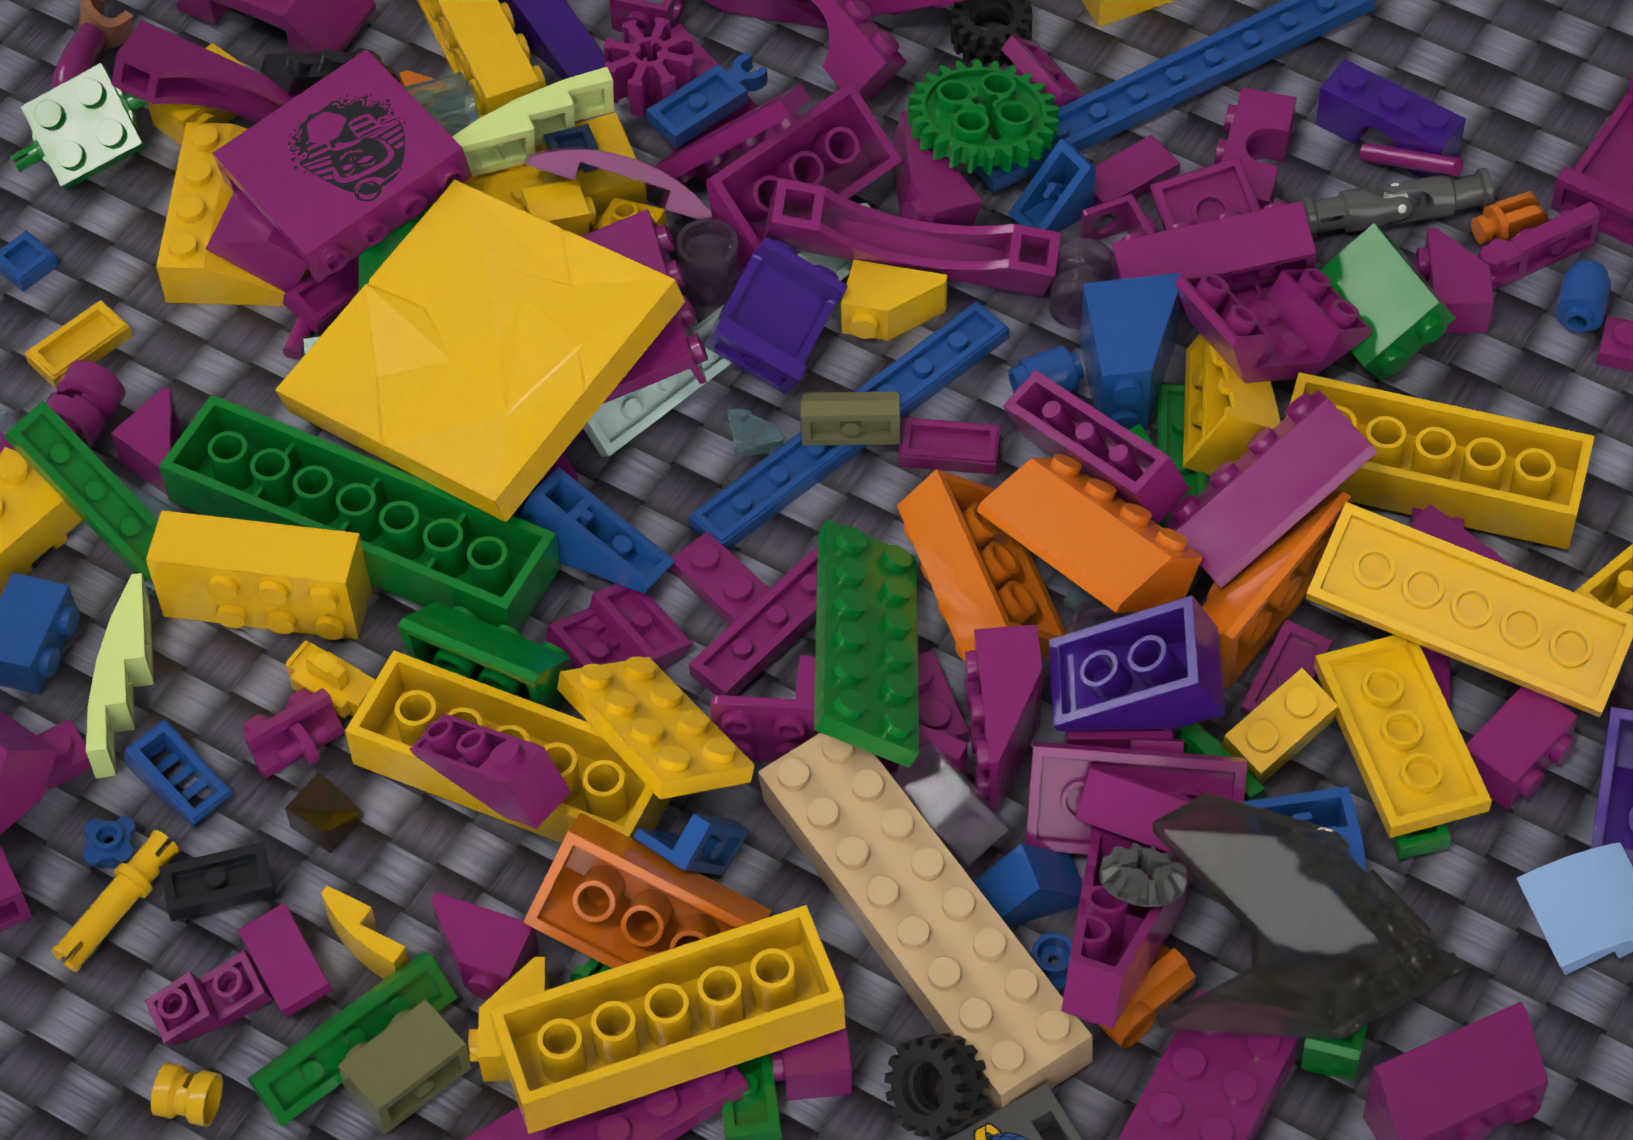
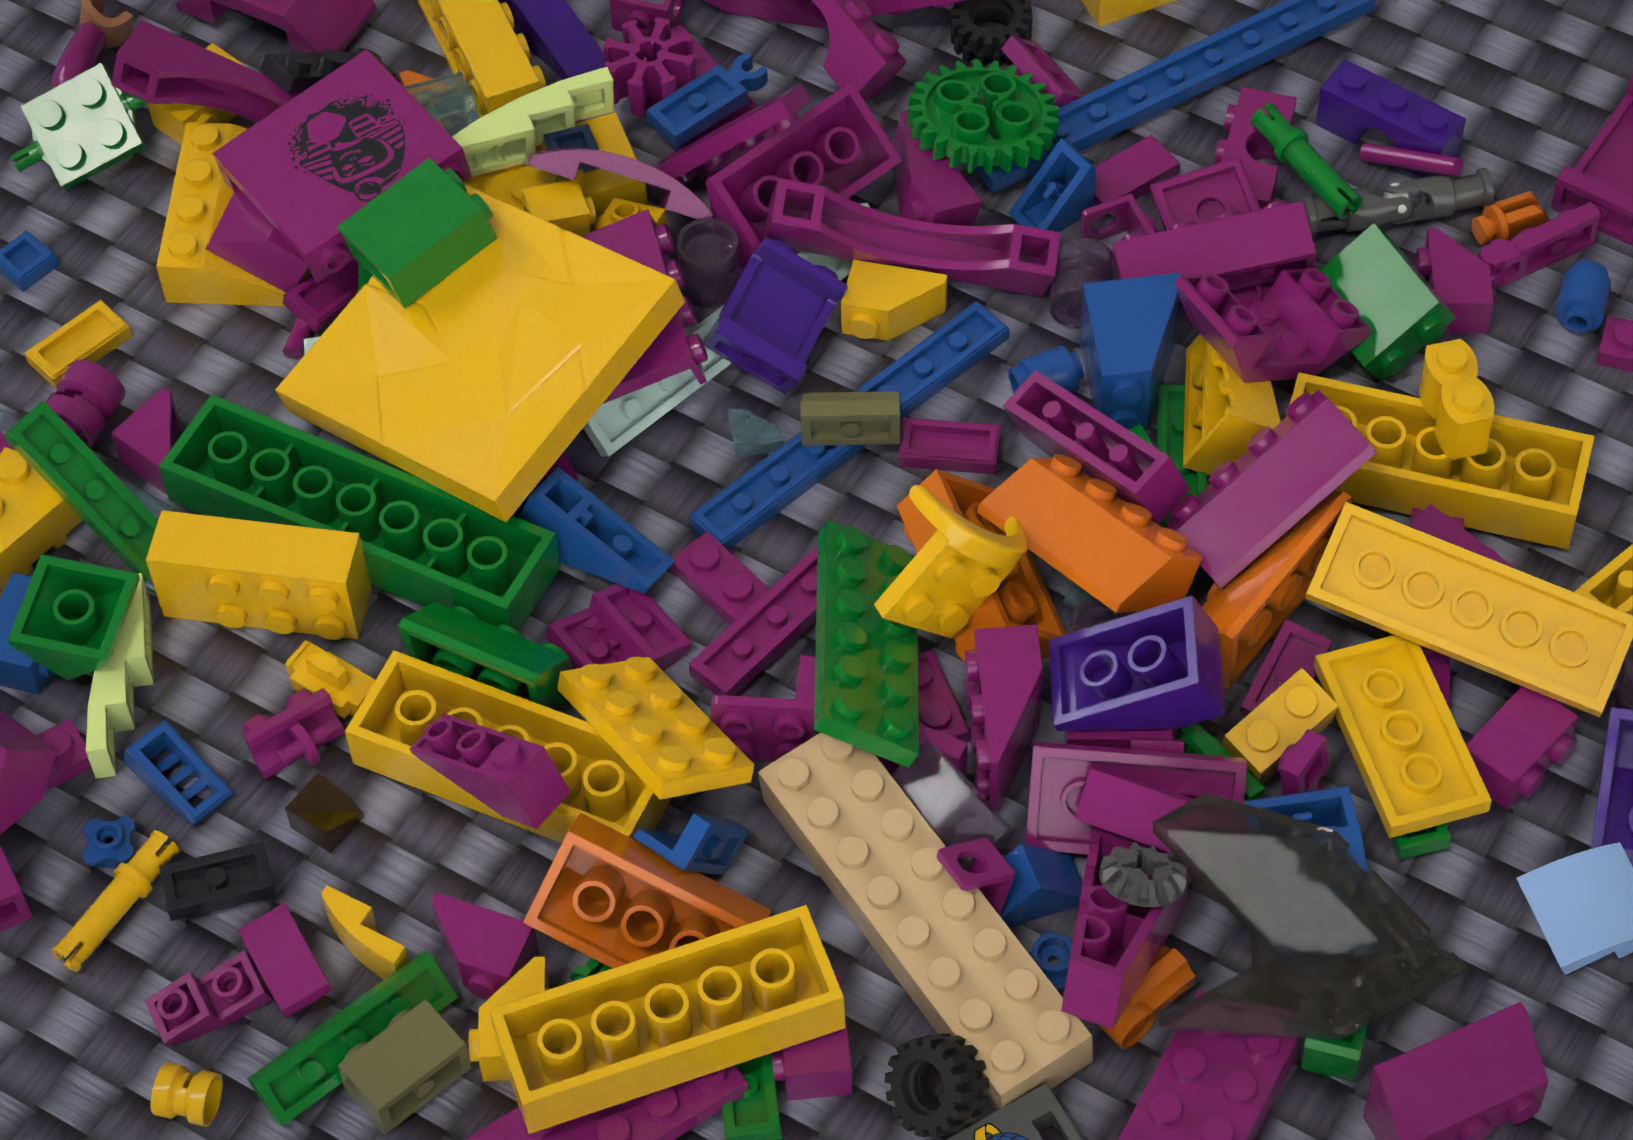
(72, 615): none -> green slope
(418, 231): none -> green brick
(951, 570): none -> yellow piece
(987, 871): none -> magenta bracket
(1293, 147): none -> green pin
(1304, 764): none -> magenta plate
(1456, 399): none -> yellow brick

